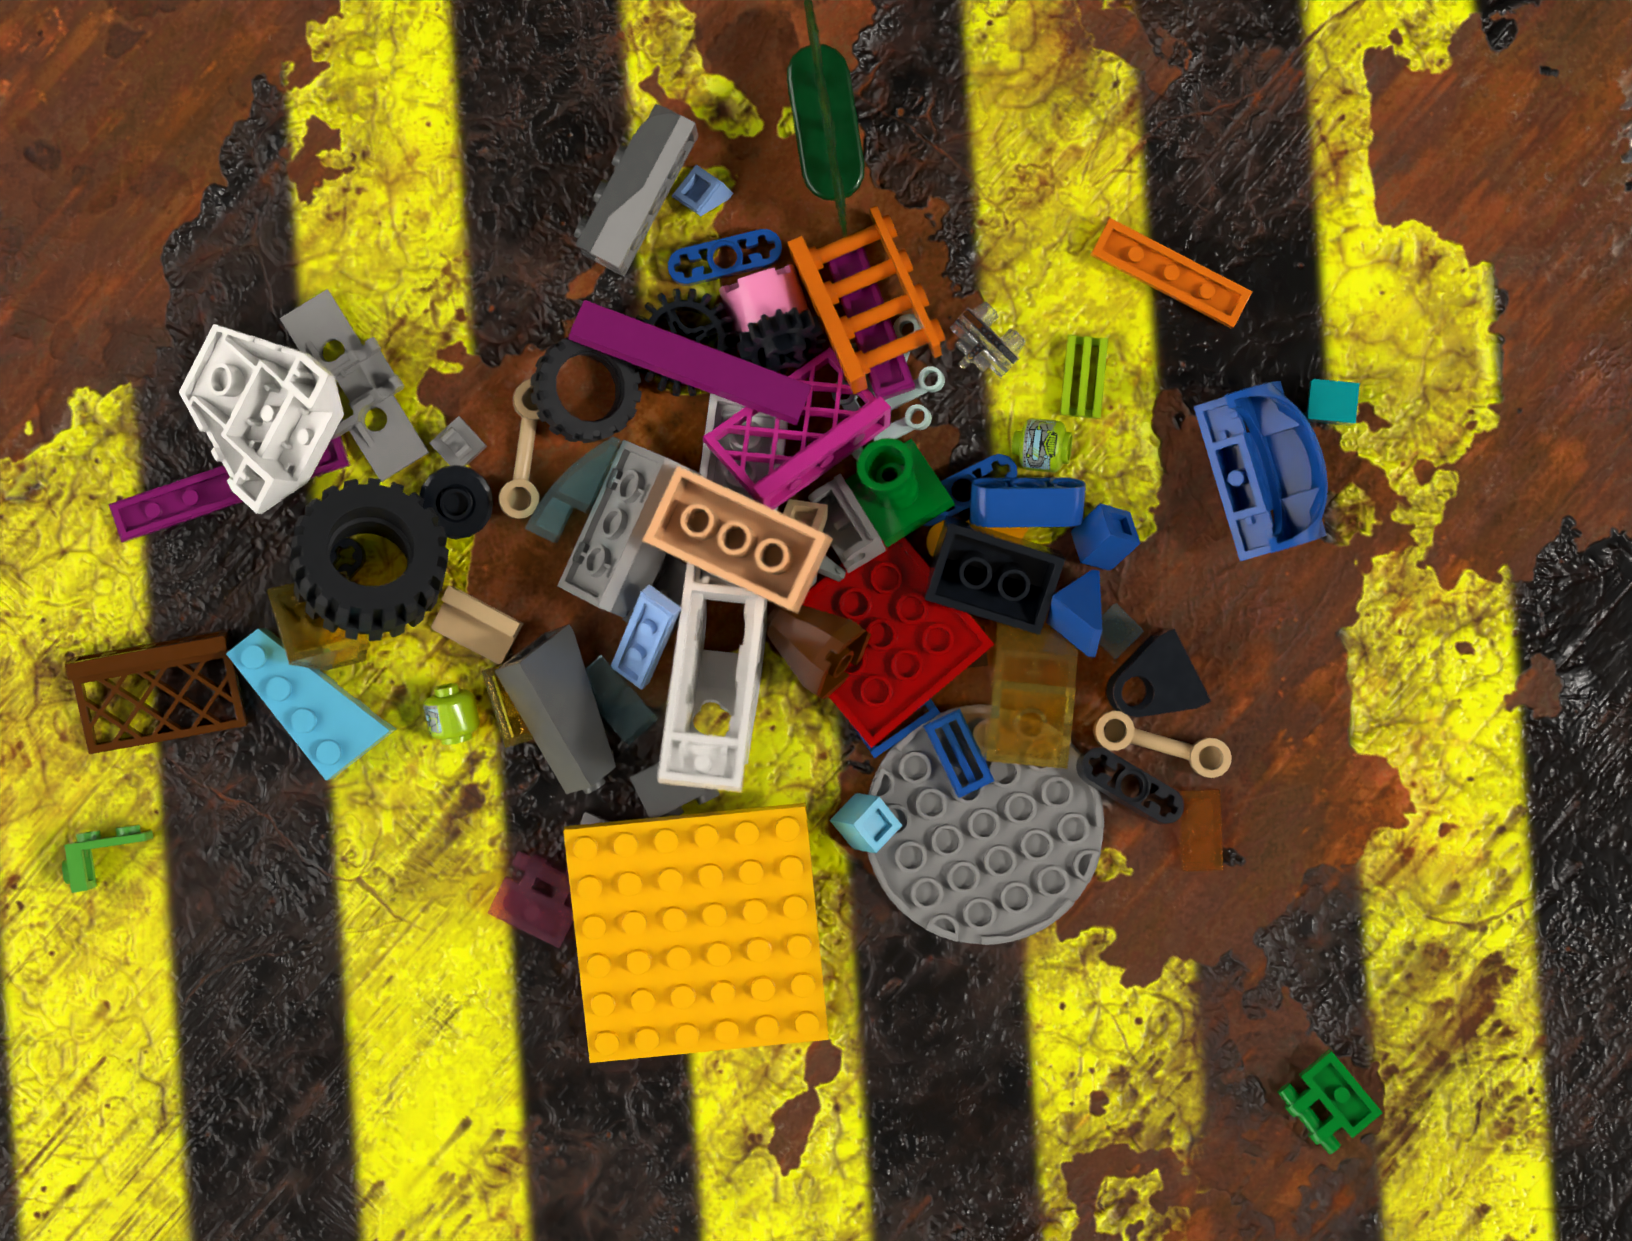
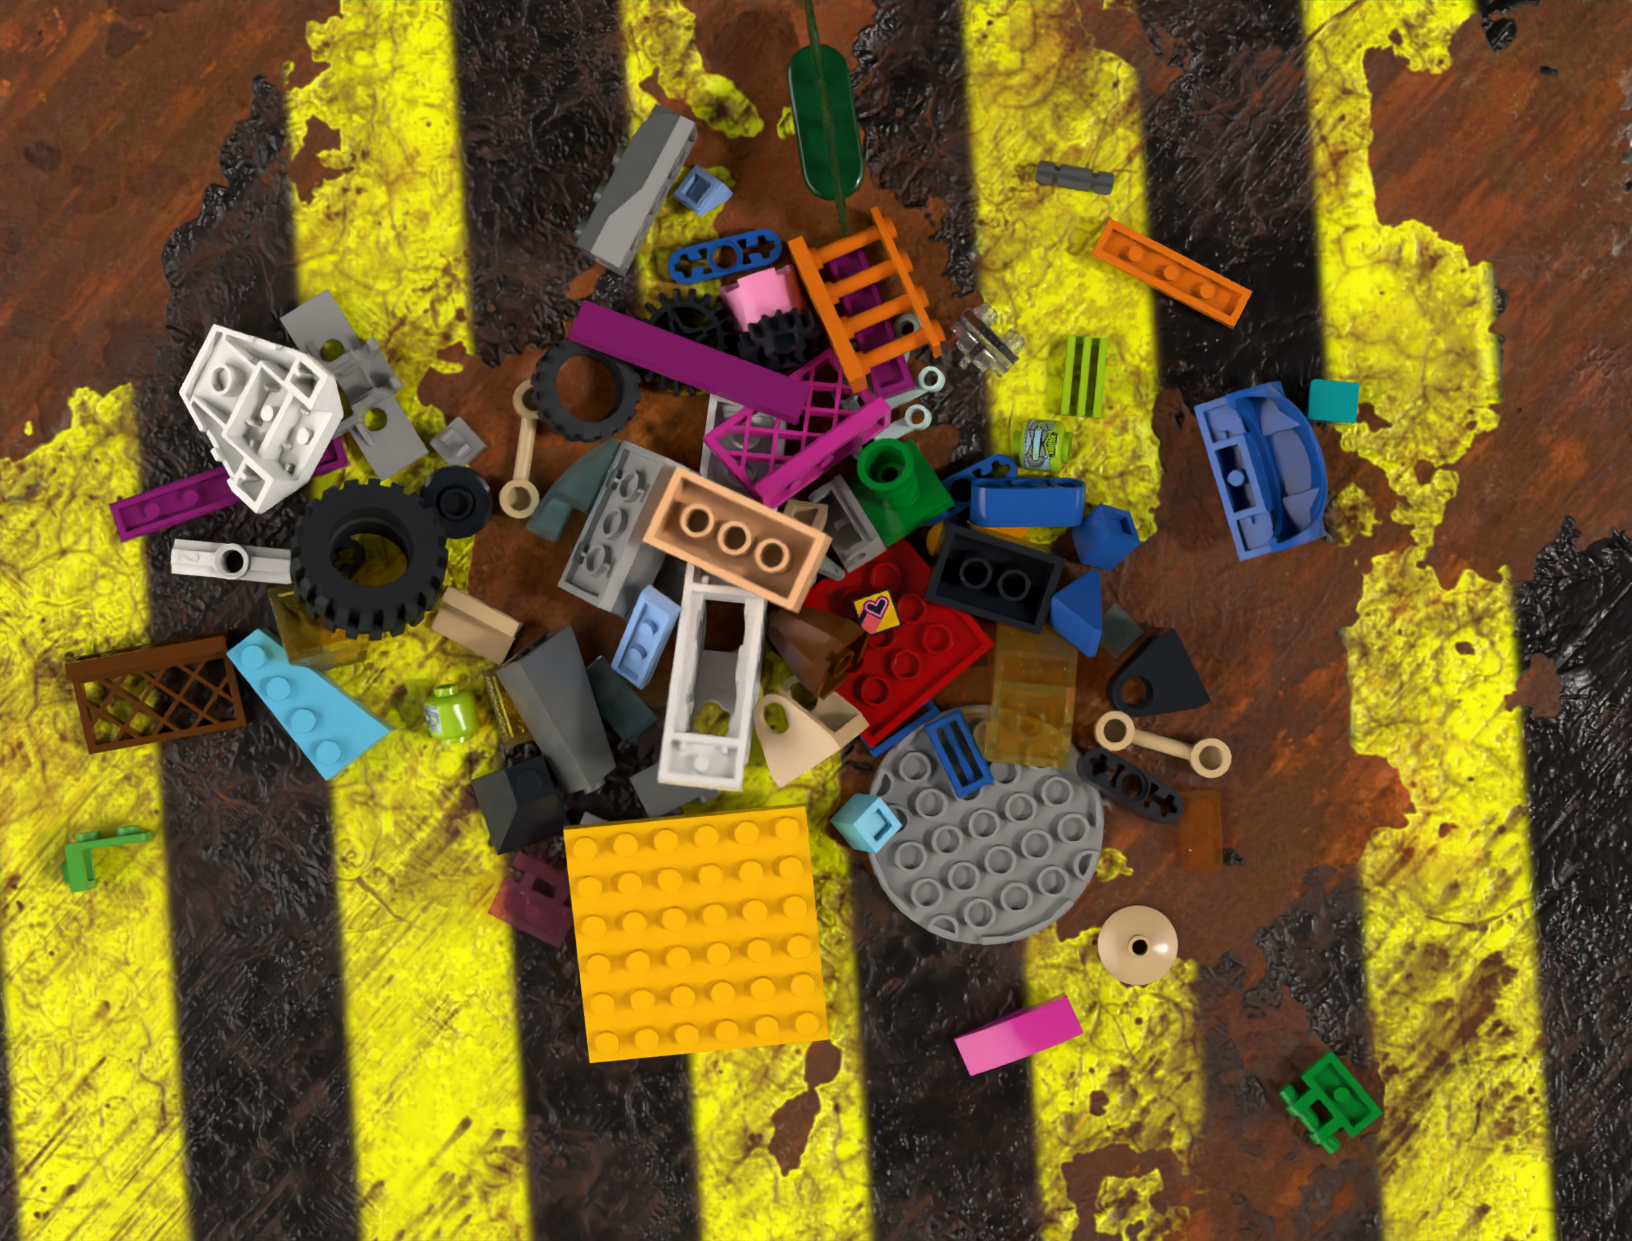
(210, 558): none -> white piece
(521, 804): none -> black slope
(810, 734): none -> tan hose
(877, 612): none -> tile
(1019, 1034): none -> dark pink slope
(1074, 177): none -> dark grey axle
(1123, 930): none -> tan dish

